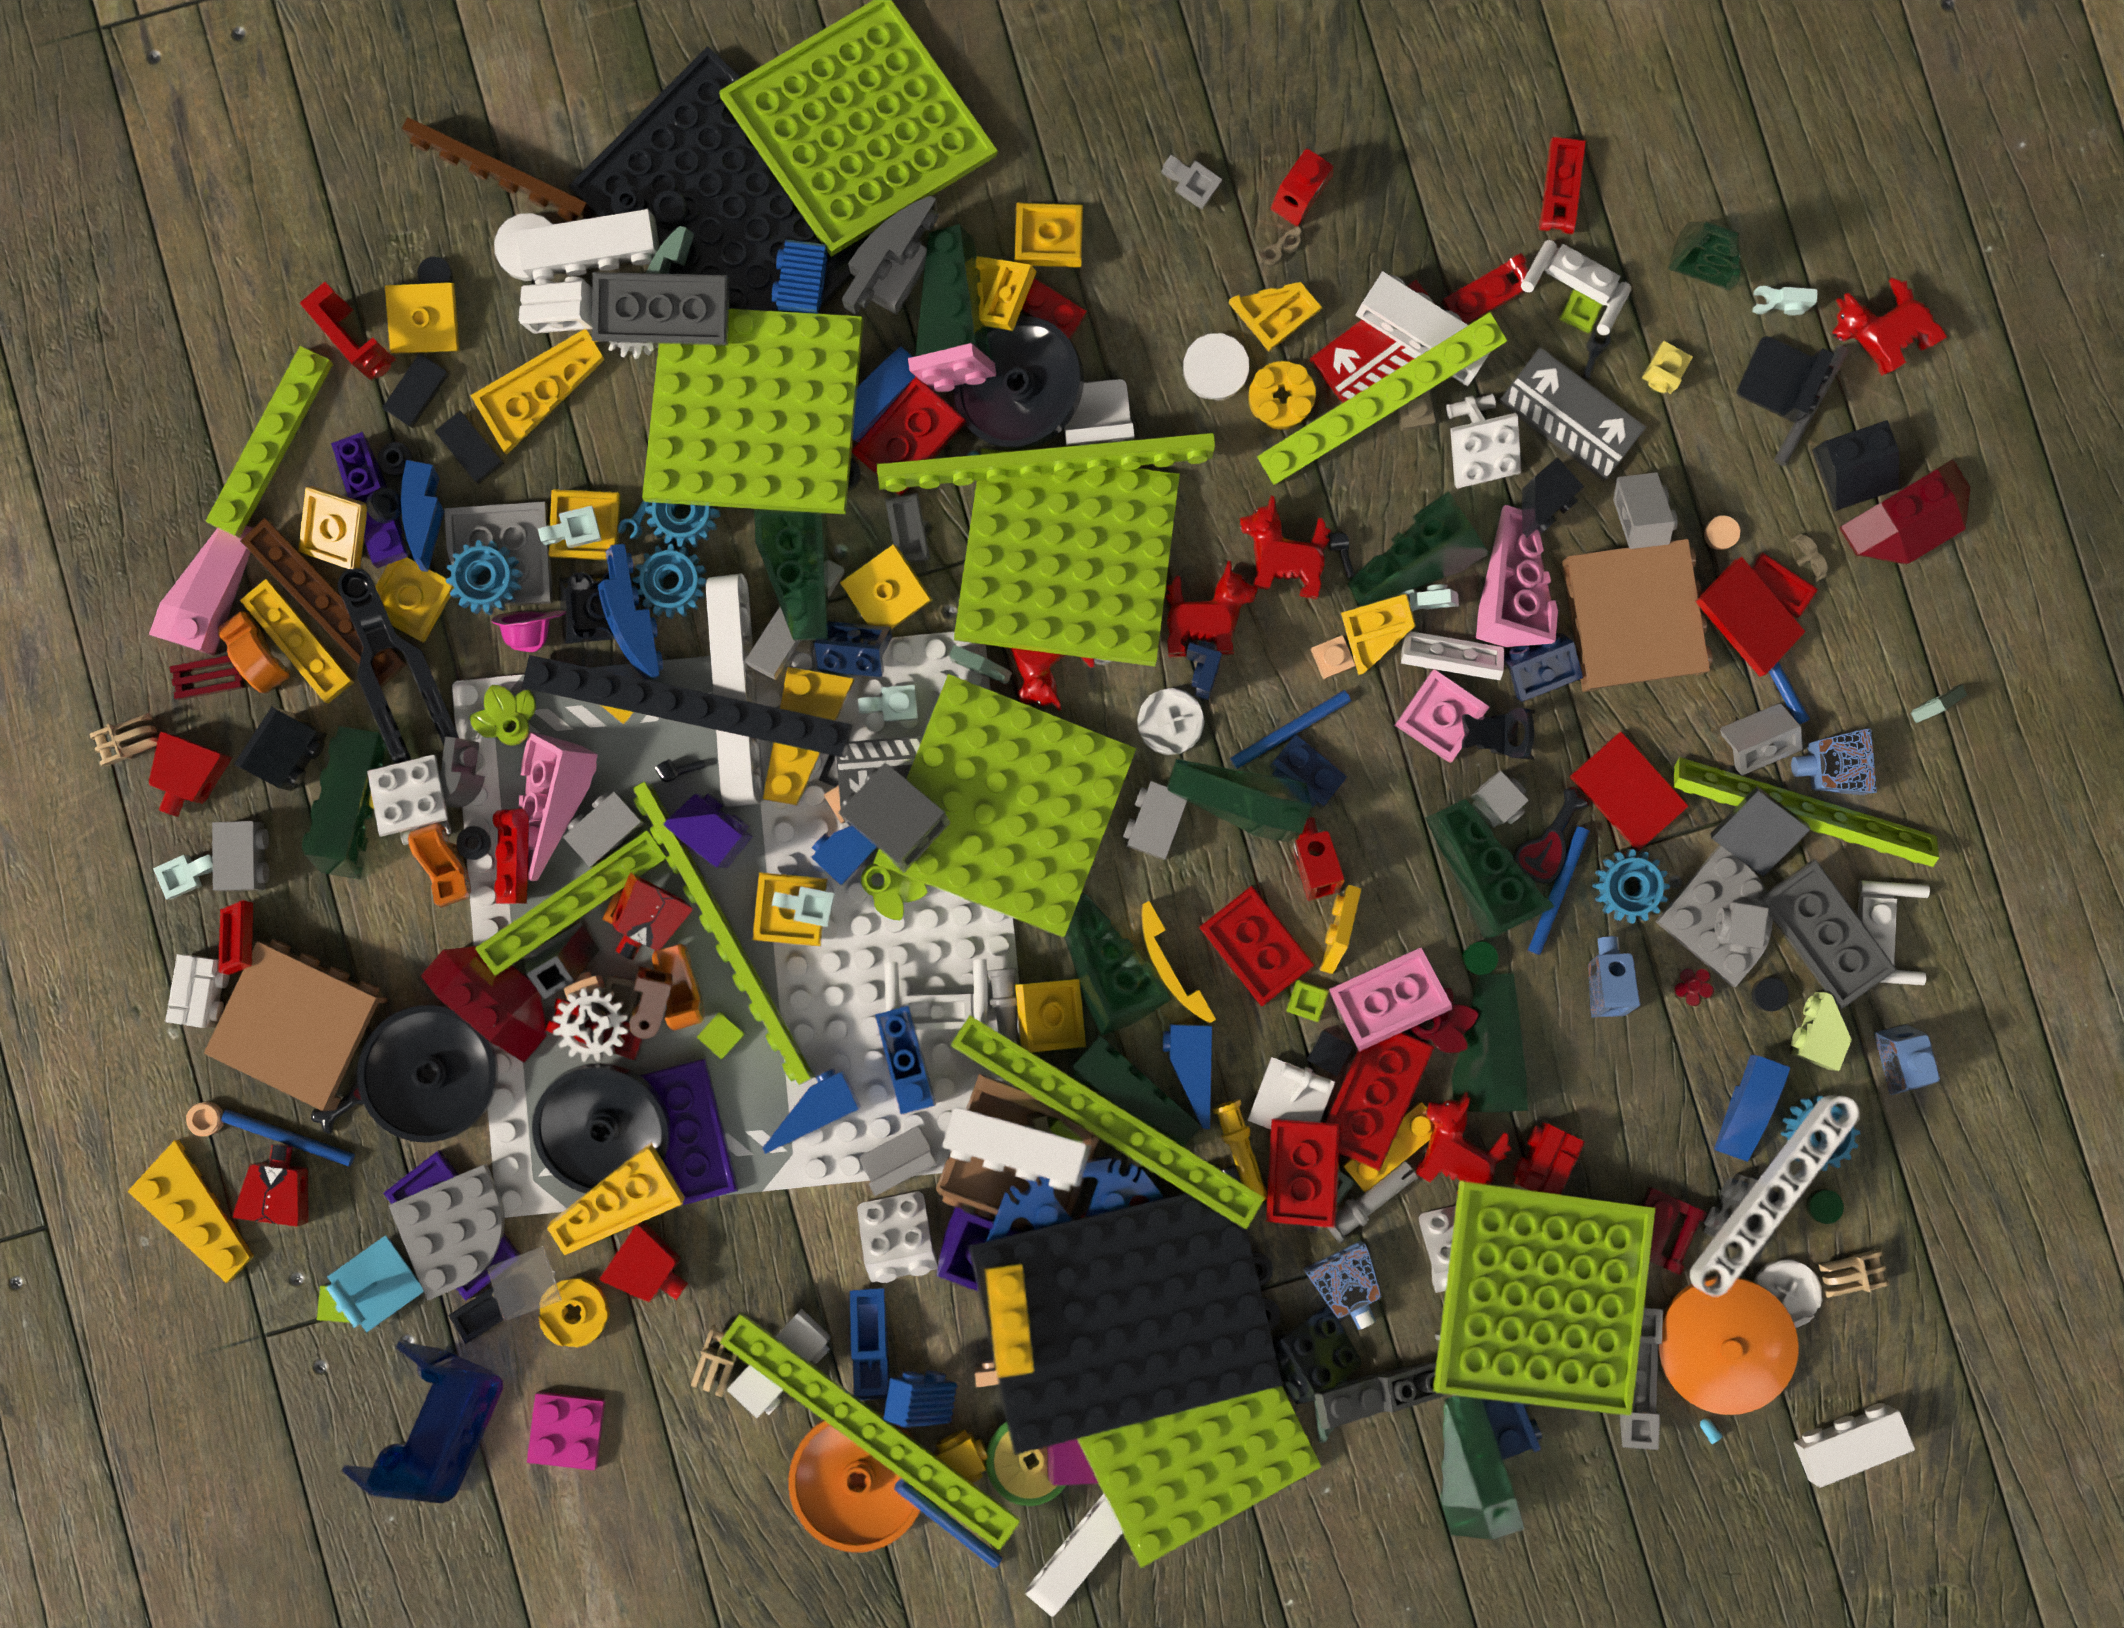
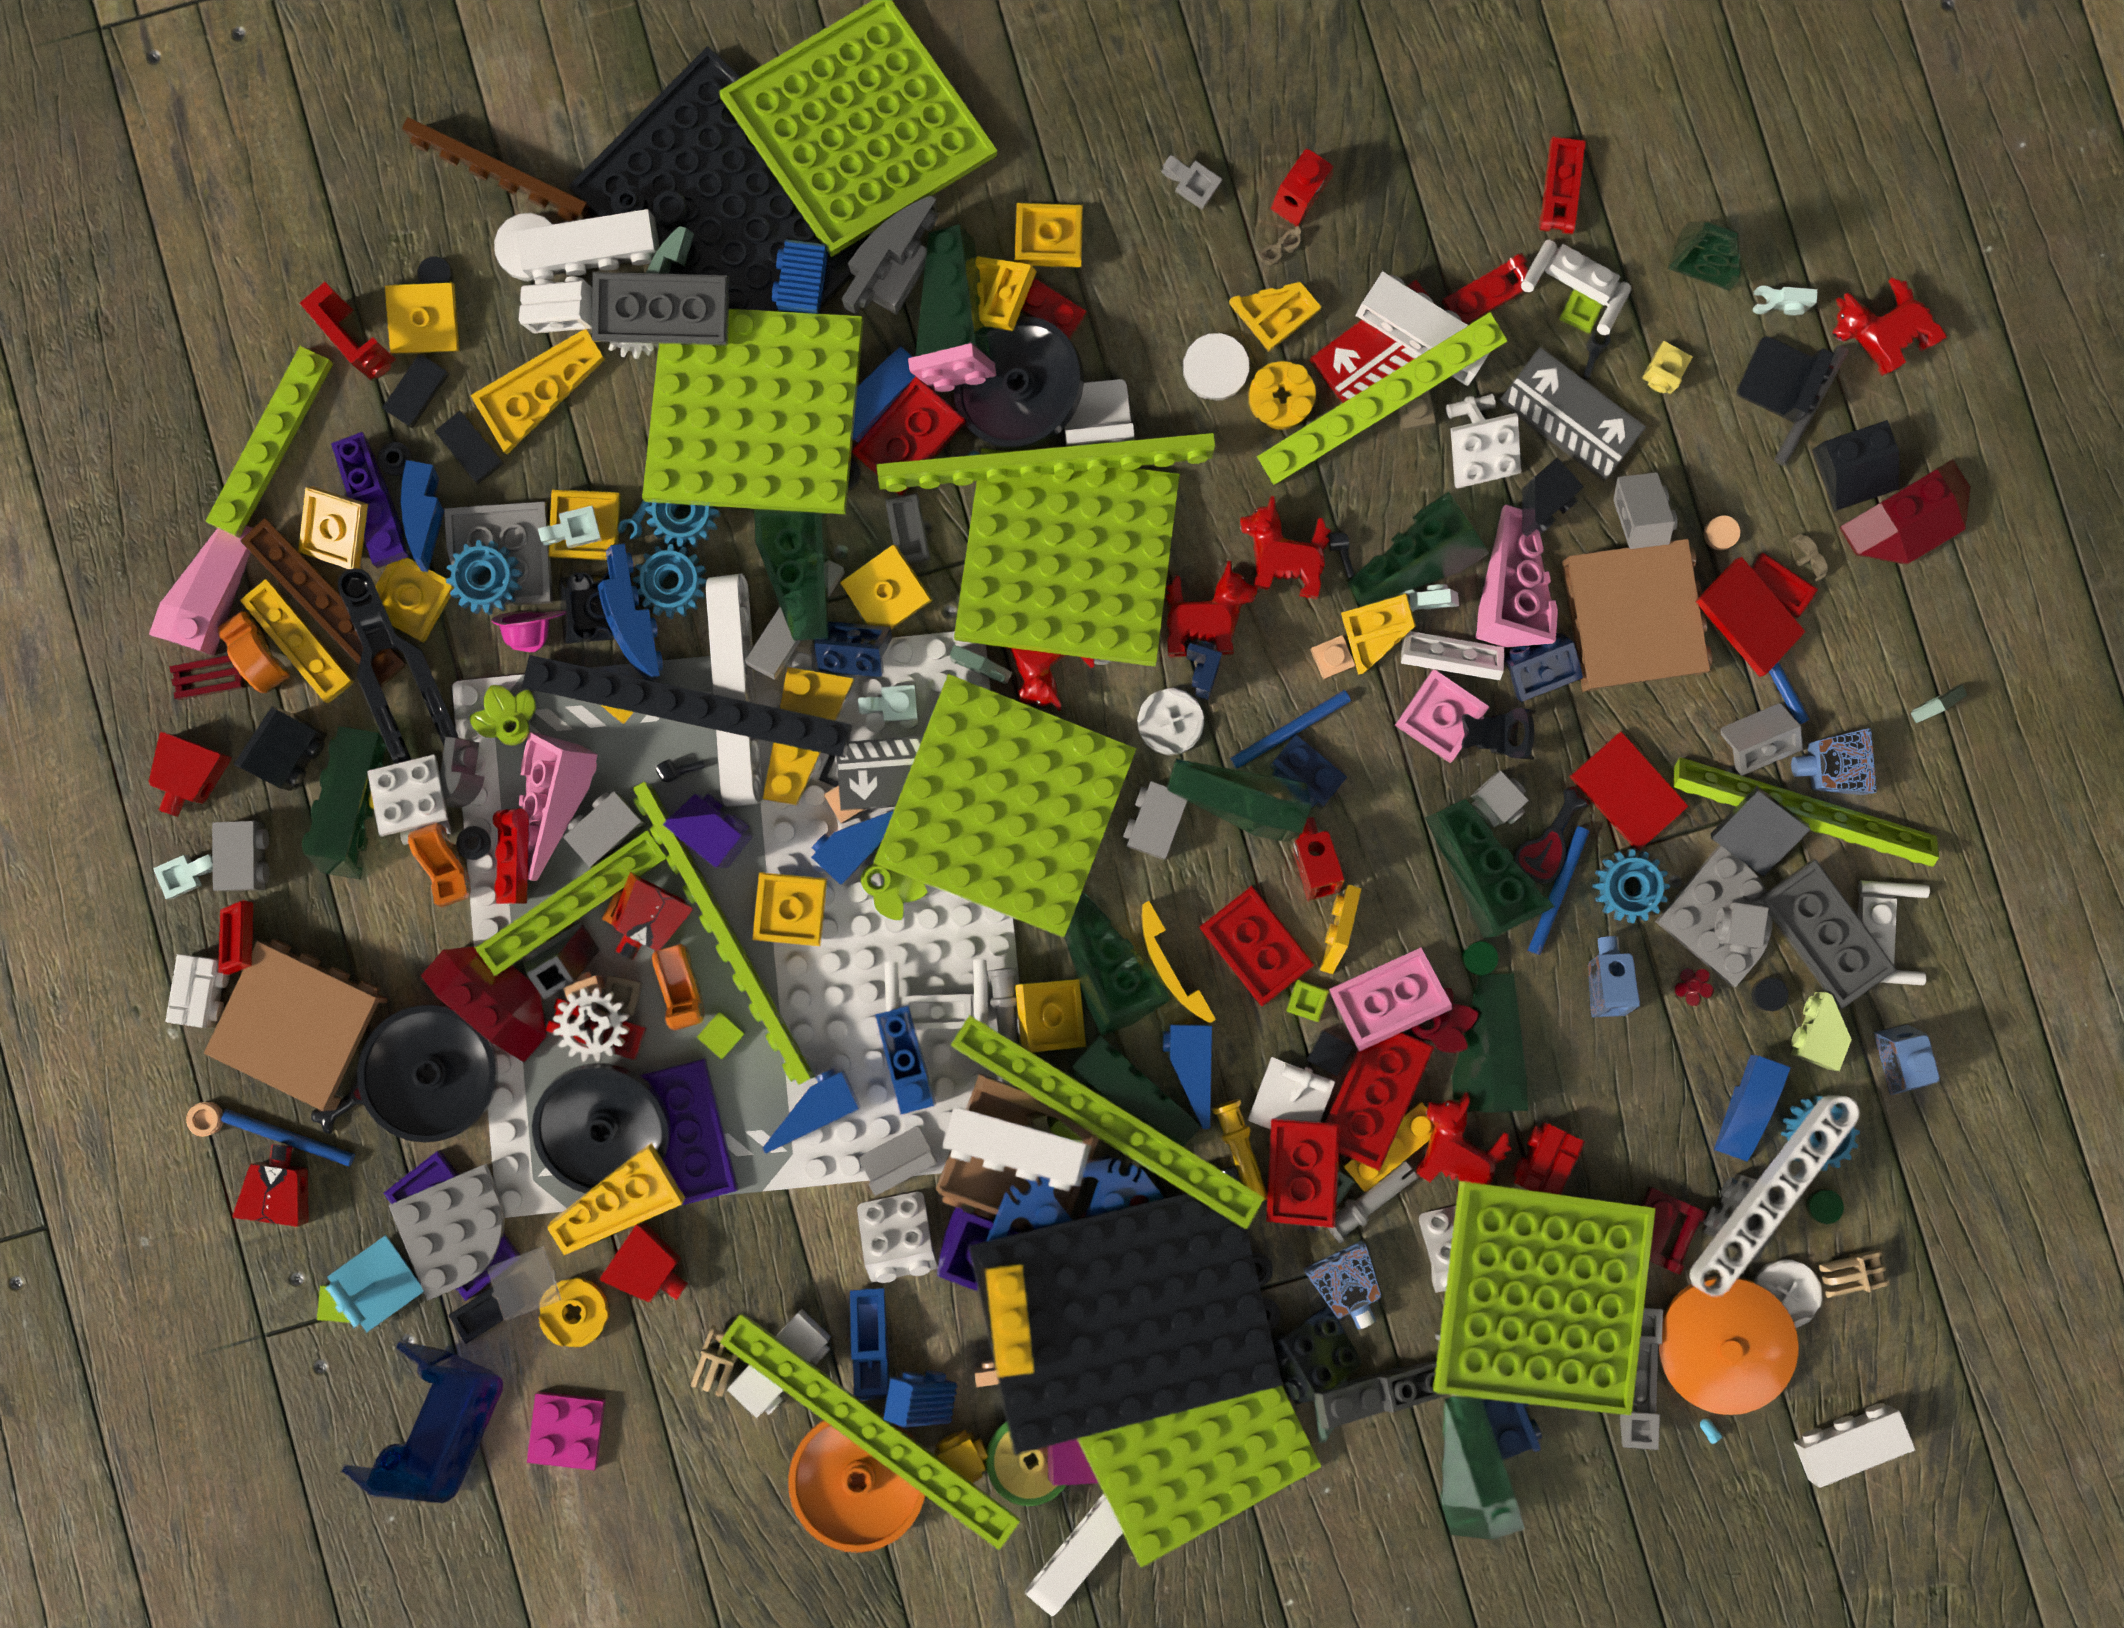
(123, 737): tan arm -> none
(184, 1205): yellow wing -> none
(384, 505): black tile -> none
(648, 1013): reddish brown leg -> none
(810, 906): light aqua plate -> none
(894, 816): dark grey panel -> none
(948, 1523): blue bar -> none

